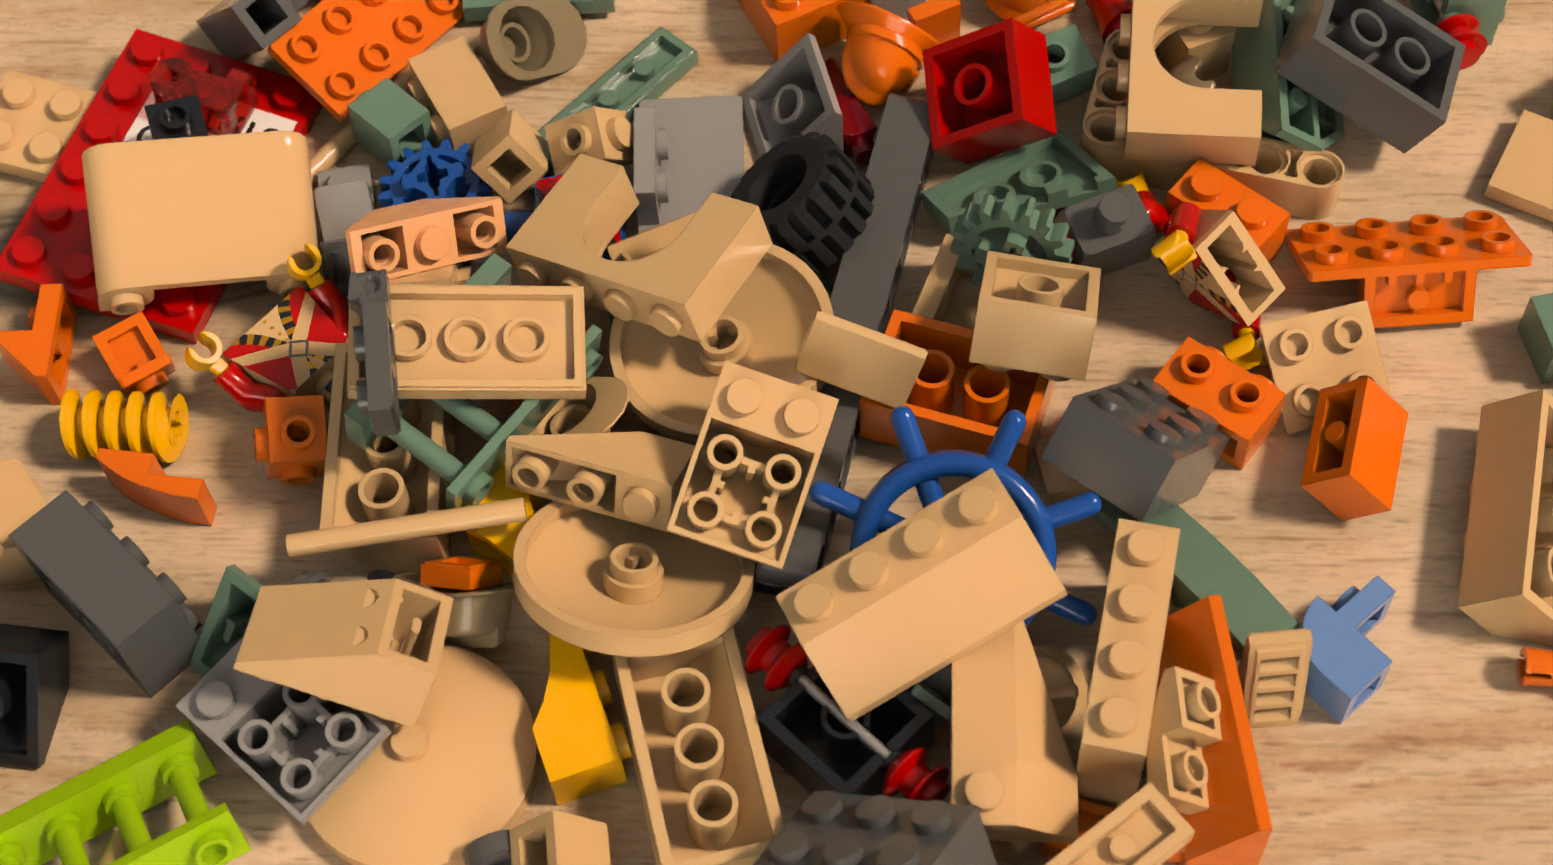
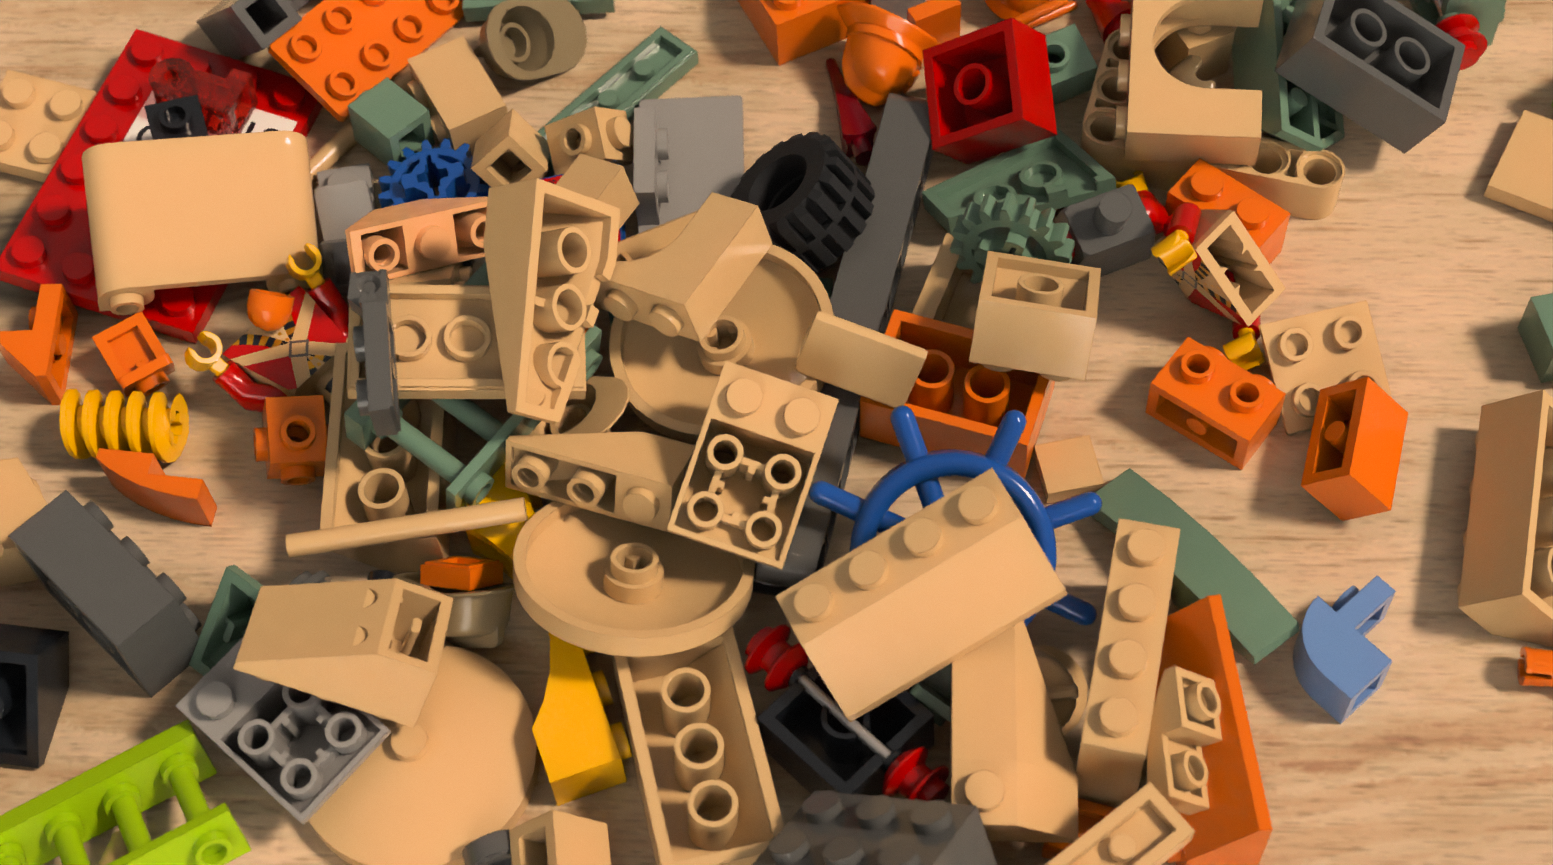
(269, 309): none -> orange hinge
(544, 271): none -> tan wedge
(793, 99): light grey slope -> none
(1136, 446): dark grey brick -> none
(1275, 676): tan slope -> none
(1411, 268): orange bracket -> none

